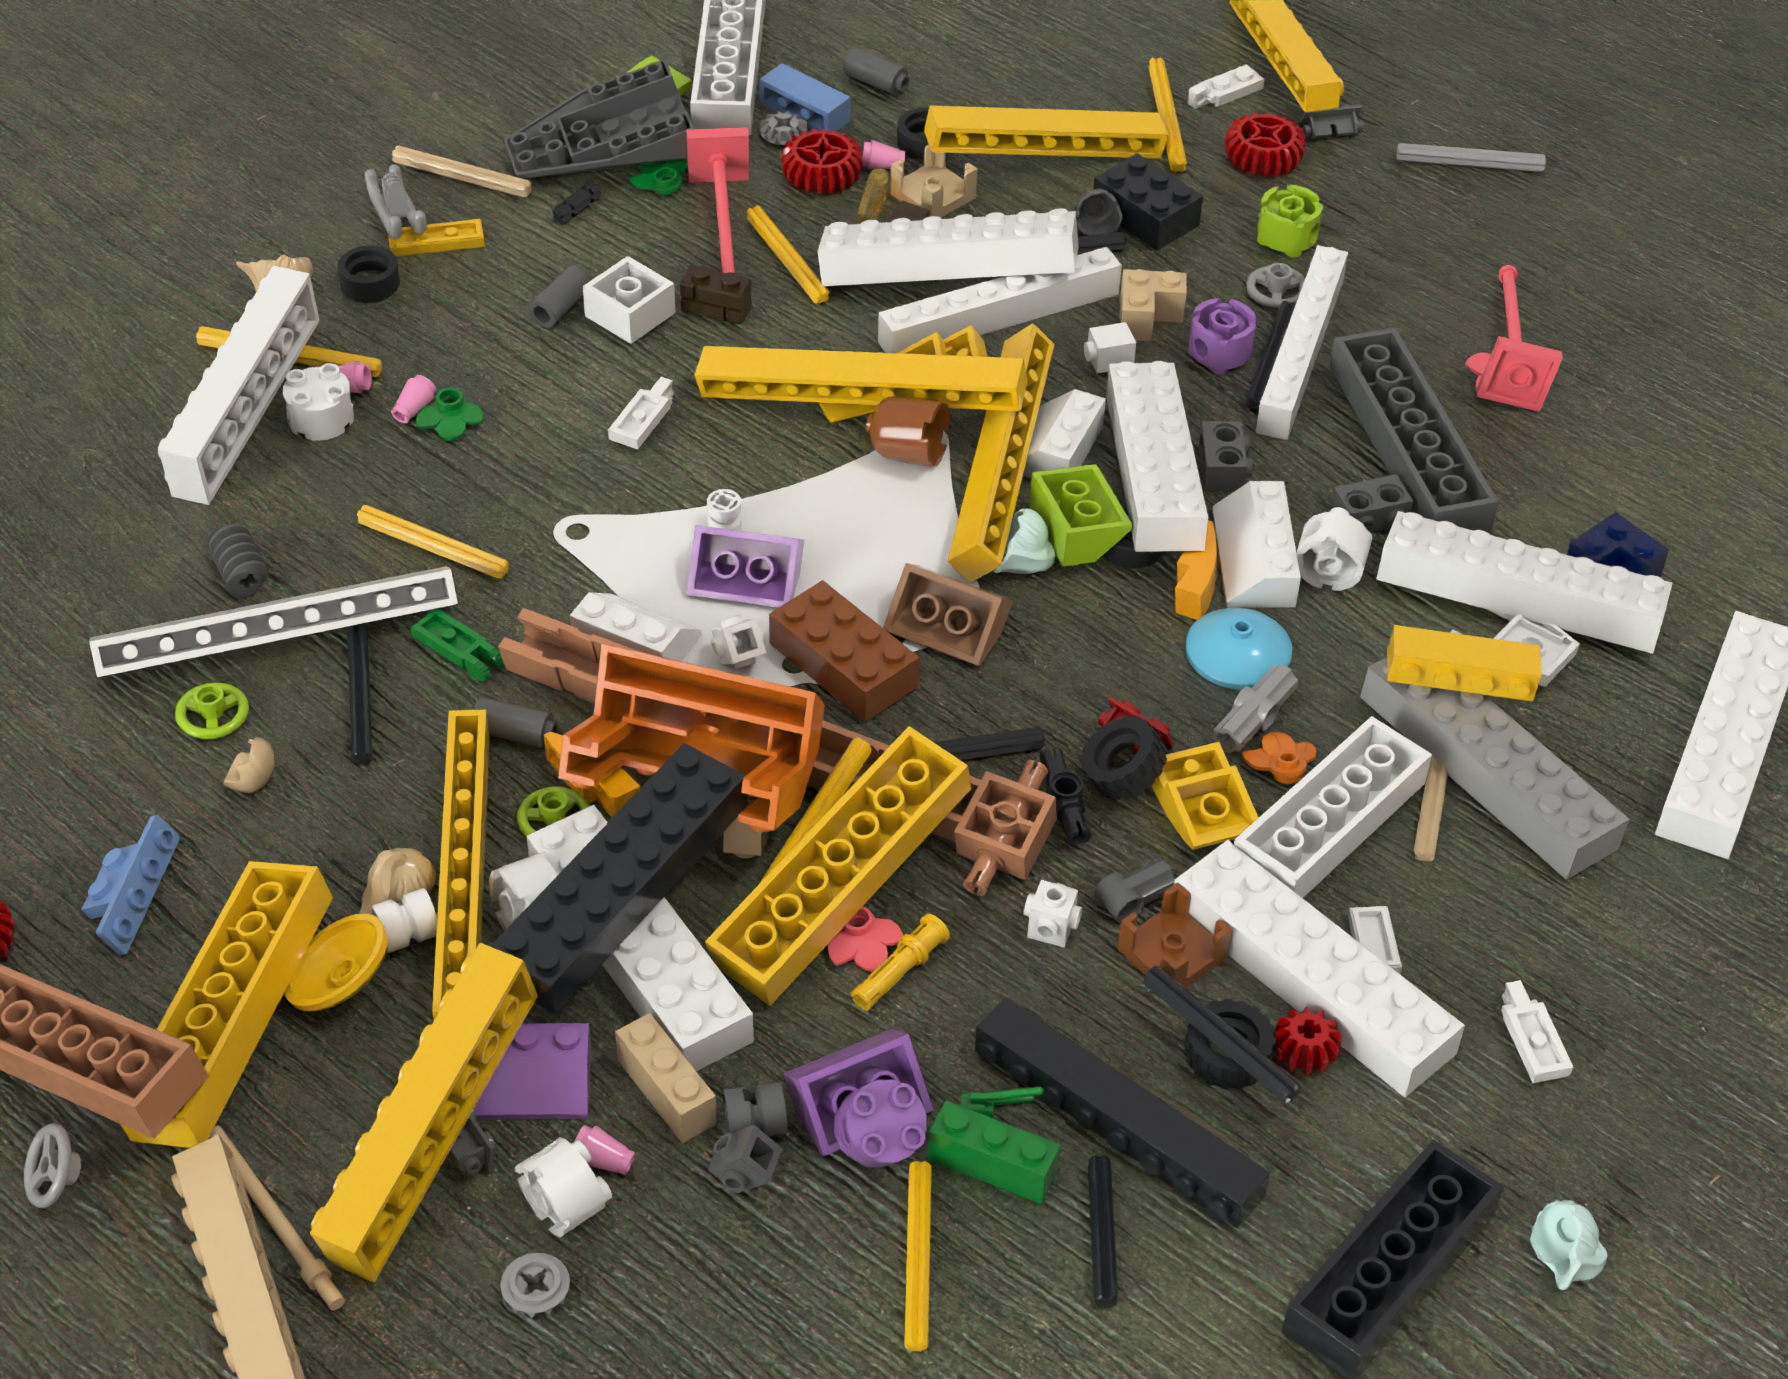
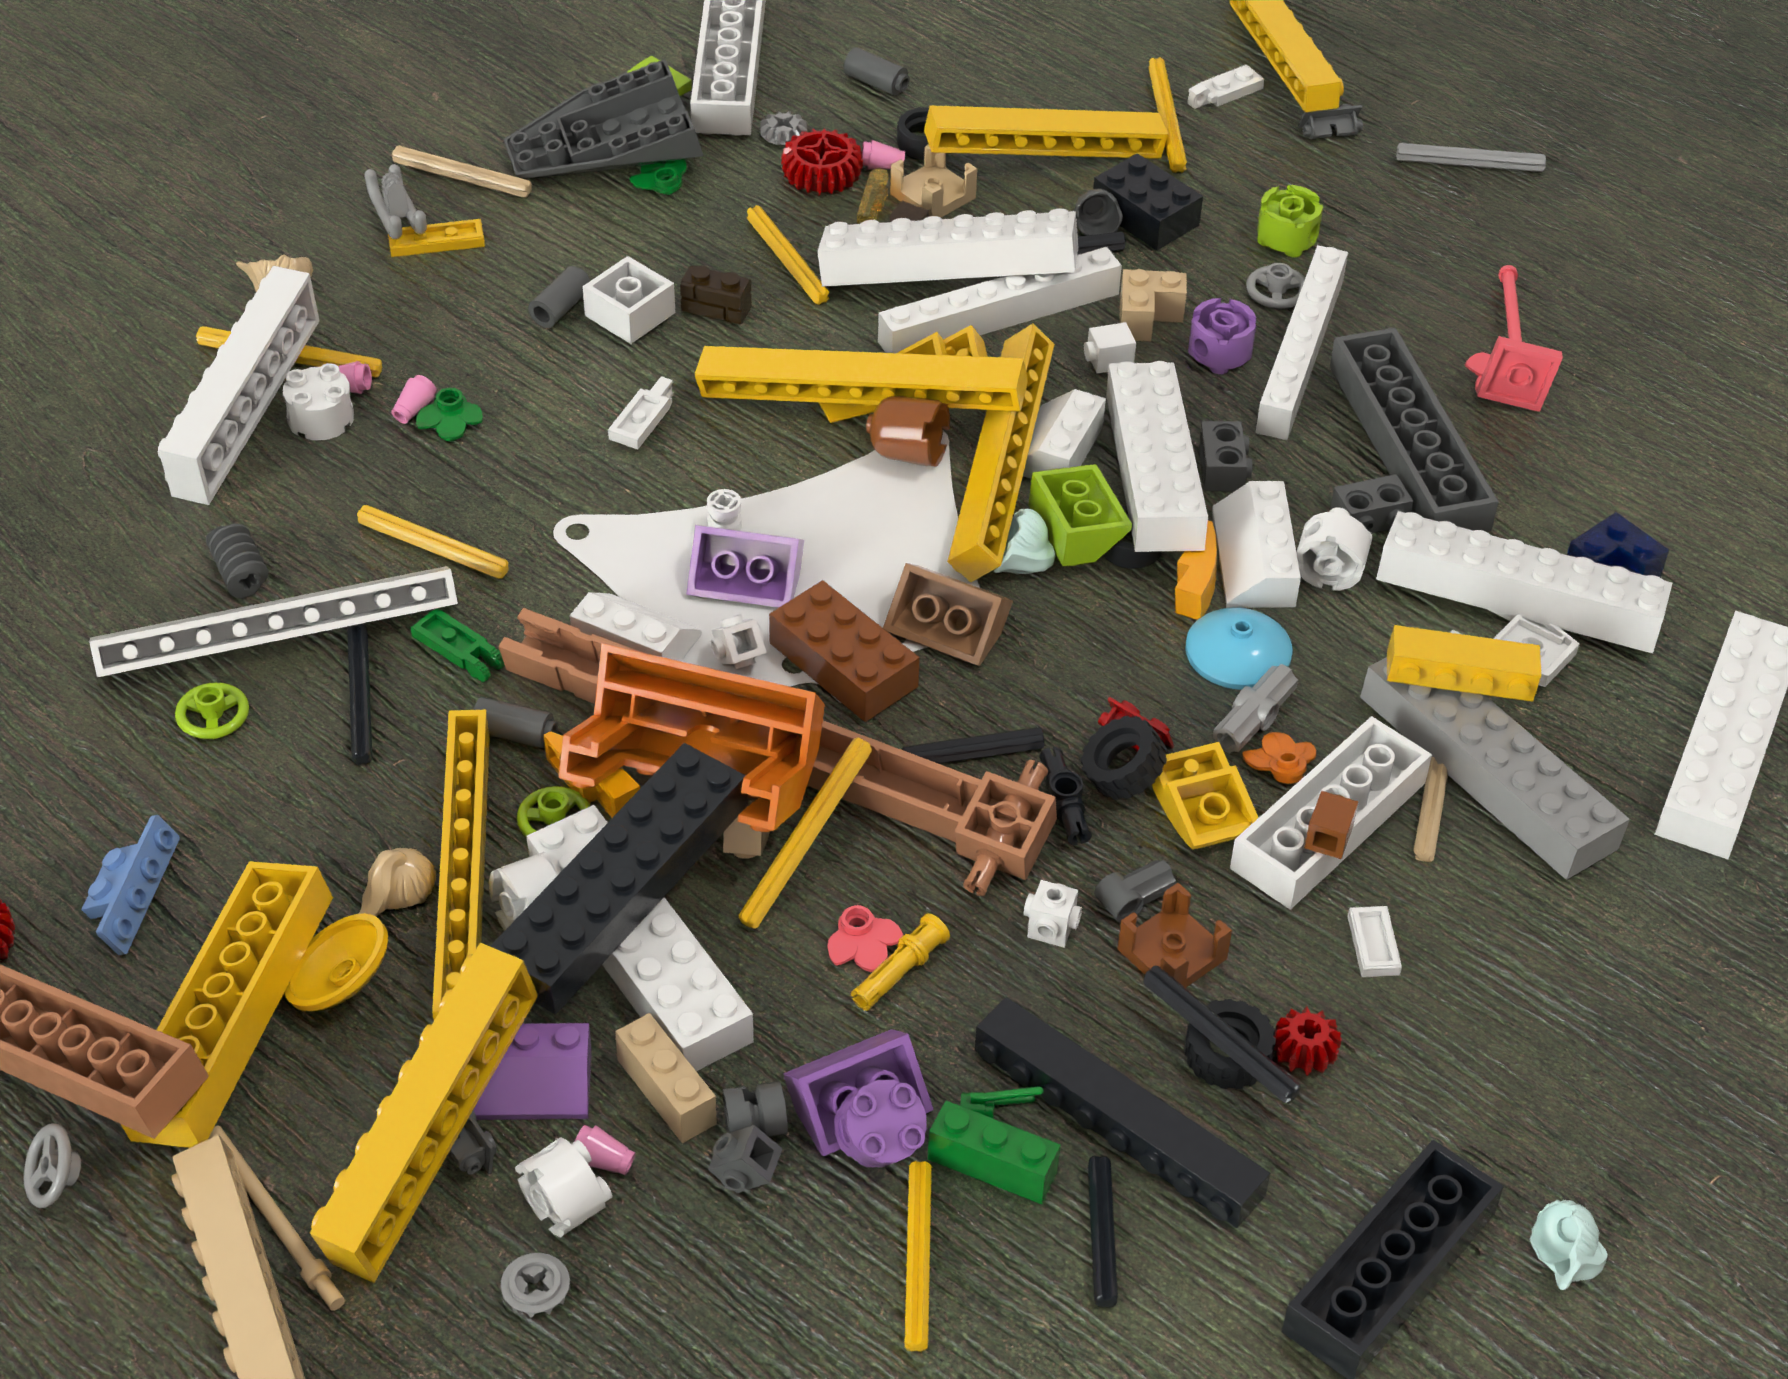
(251, 769): tan hair -> none
(369, 288): black tyre -> none
(407, 920): white wheel -> none
(576, 202): black axle -> none
(719, 157): coral tile -> none
(817, 103): medium blue brick -> none
(838, 865): yellow brick -> none
(1265, 144): red gear -> none
(1270, 354): black axle -> none
(1322, 967): white brick -> none
(1331, 824): none -> dark orange brick
(1534, 1035): white hinge -> none

